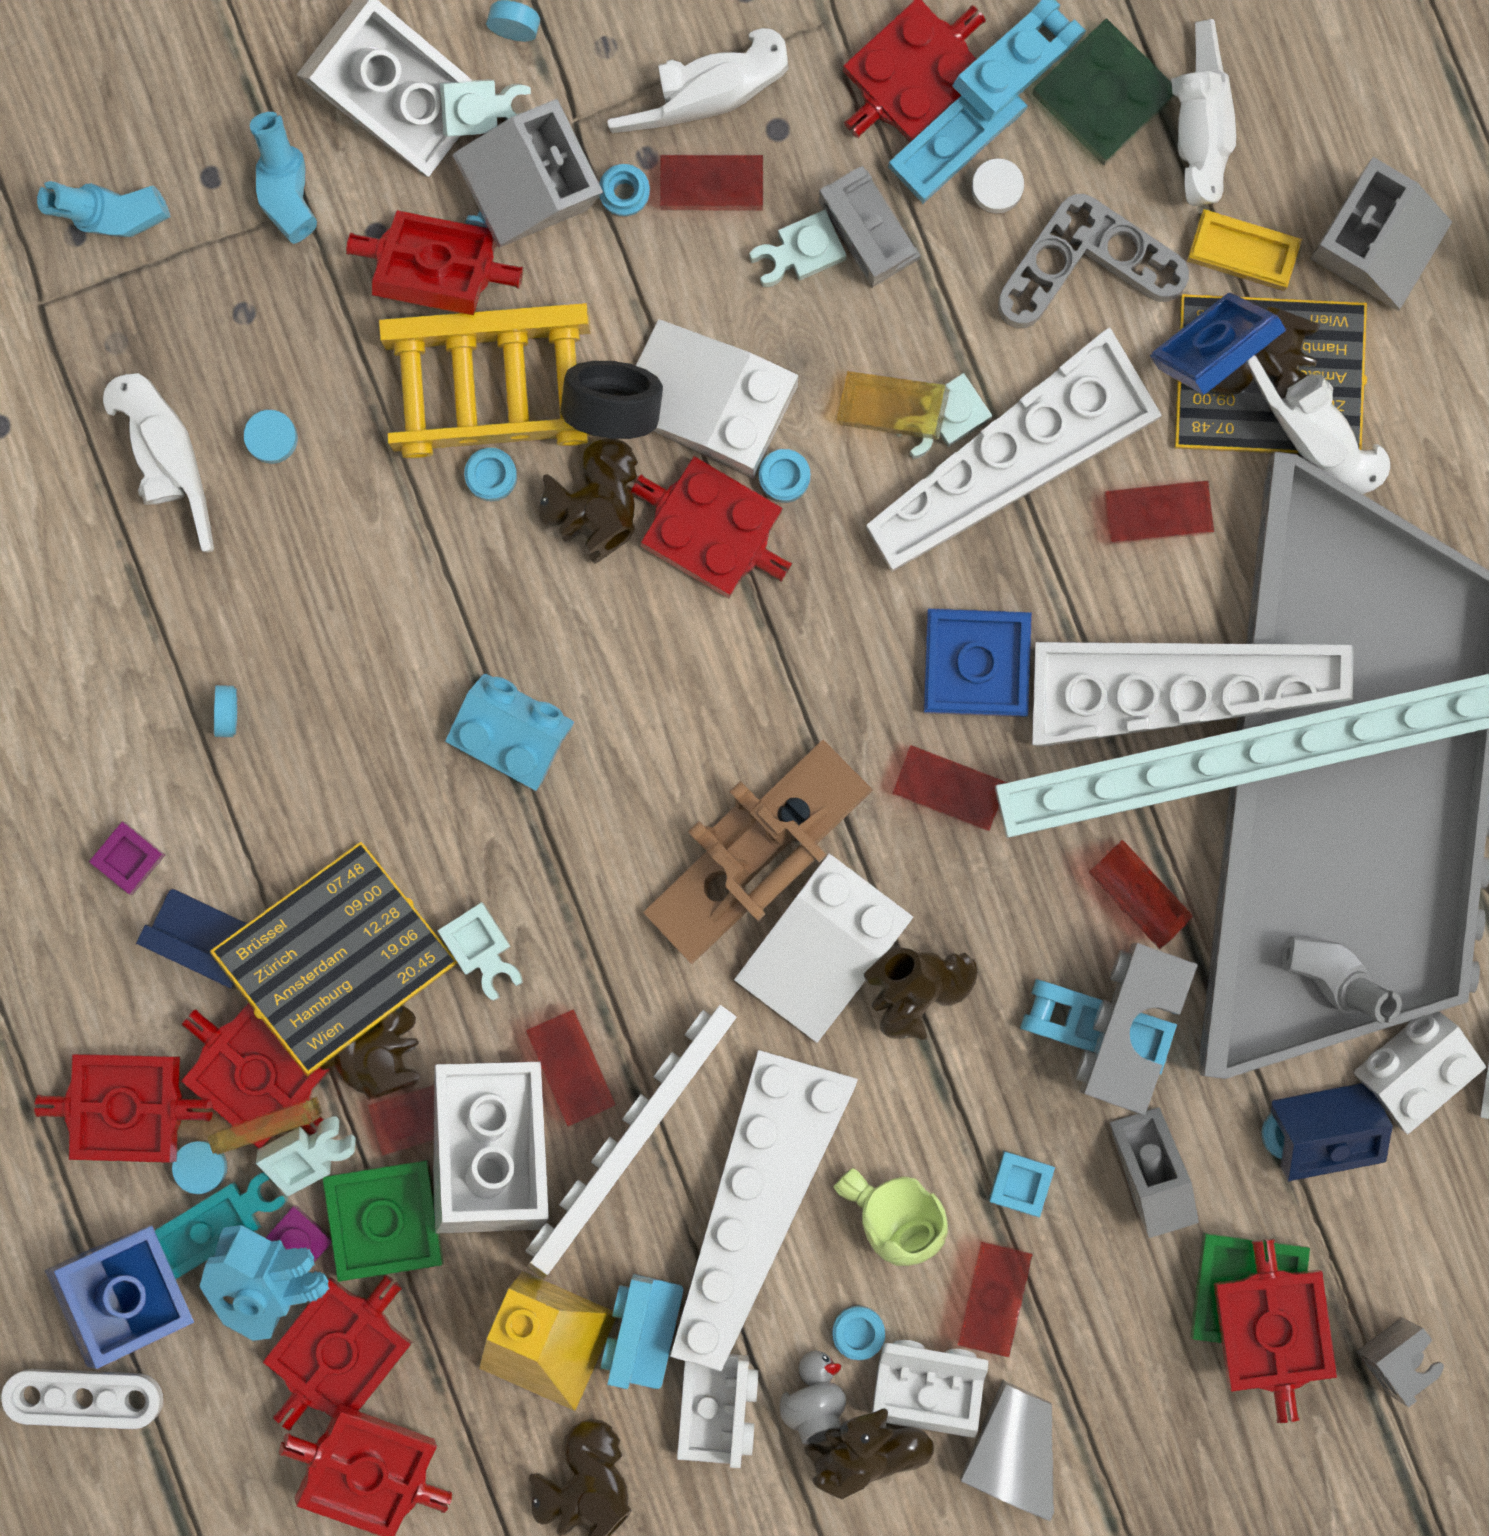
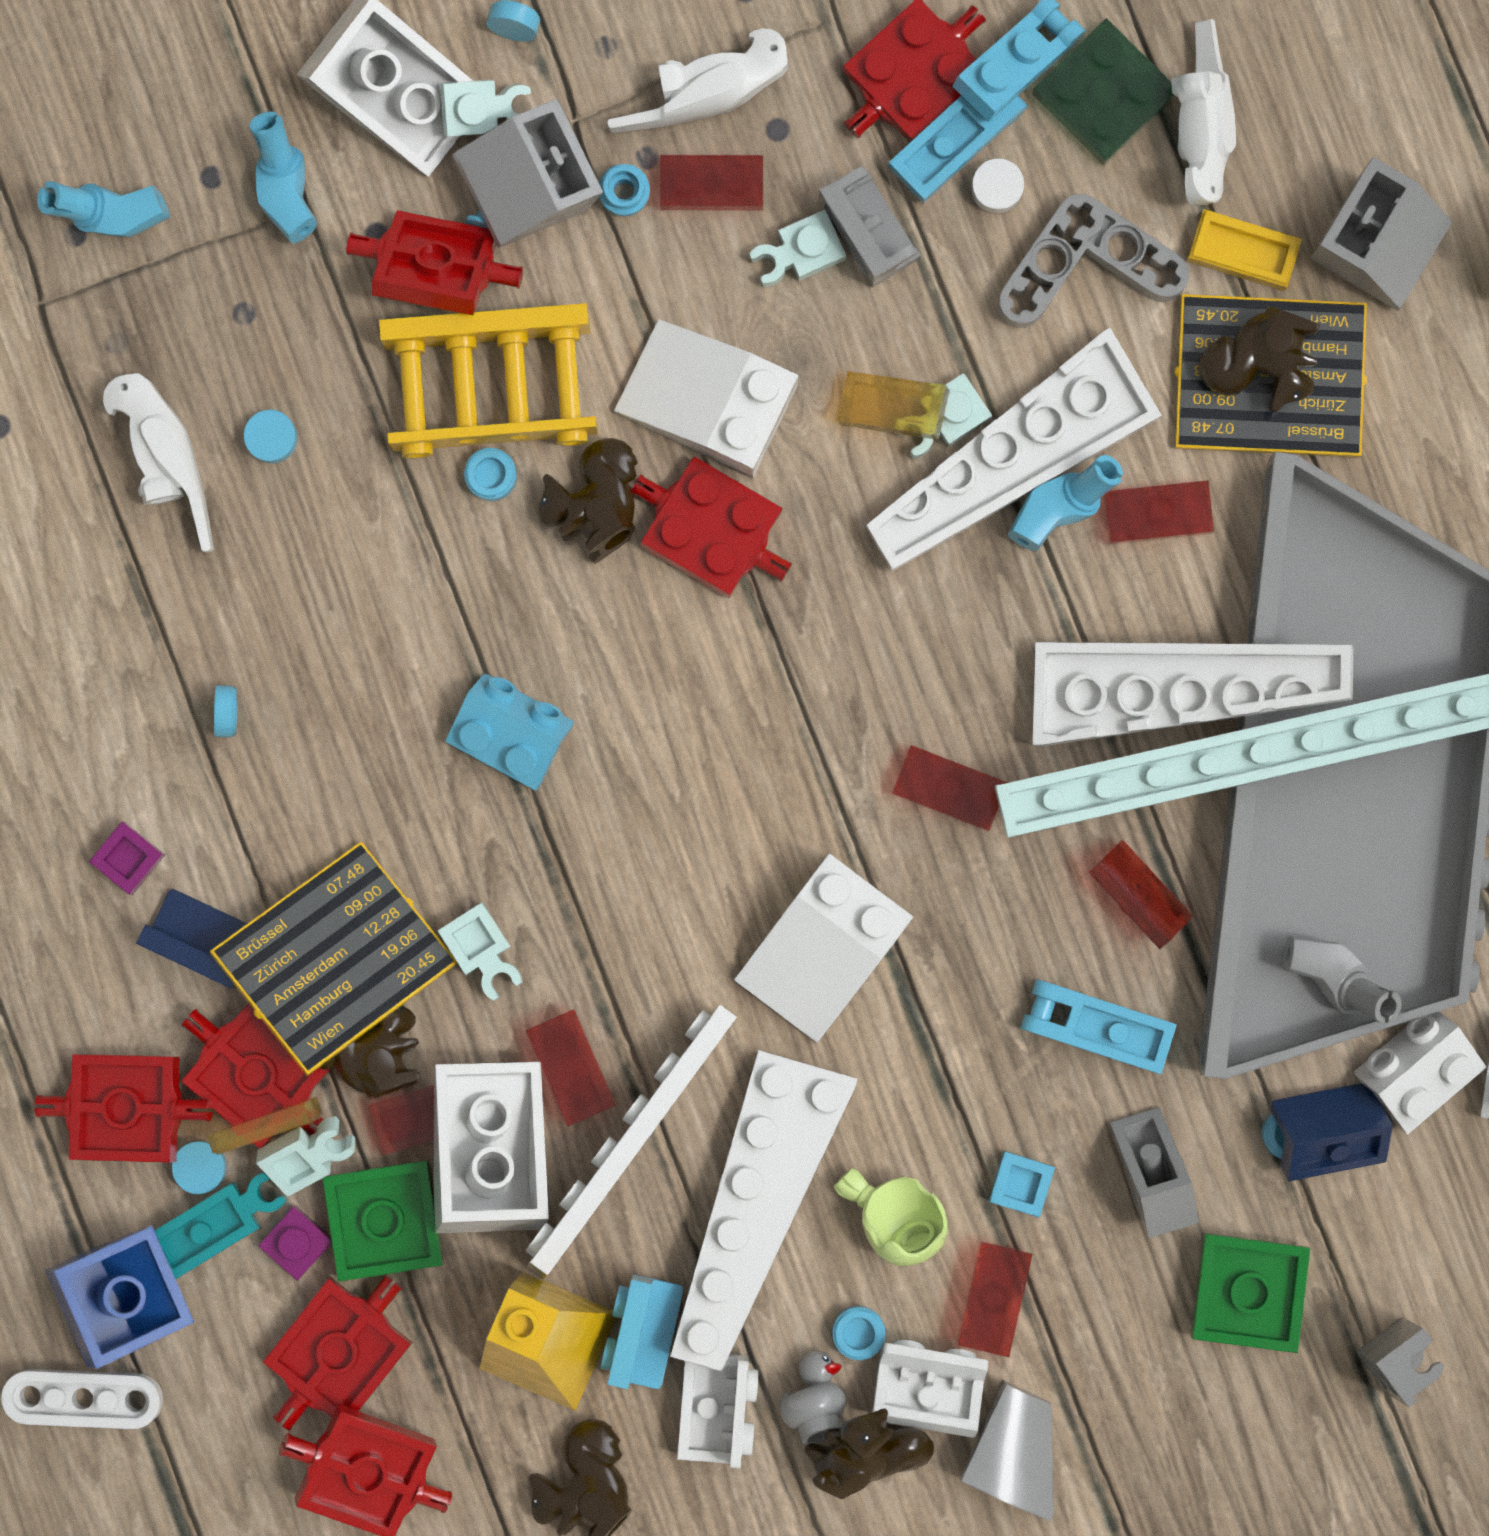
(260, 1279): medium azure hinge -> none
(611, 399): black tyre -> none
(784, 475): medium azure tile -> none
(797, 809): medium nougat piece -> none
(915, 983): dark brown animal -> none
(977, 662): blue tile -> none
(1064, 502): none -> medium azure arm
(1114, 1068): light grey arch -> none
(1217, 342): blue tile -> none
(1275, 1330): red plate -> none
(1322, 431): white animal -> none

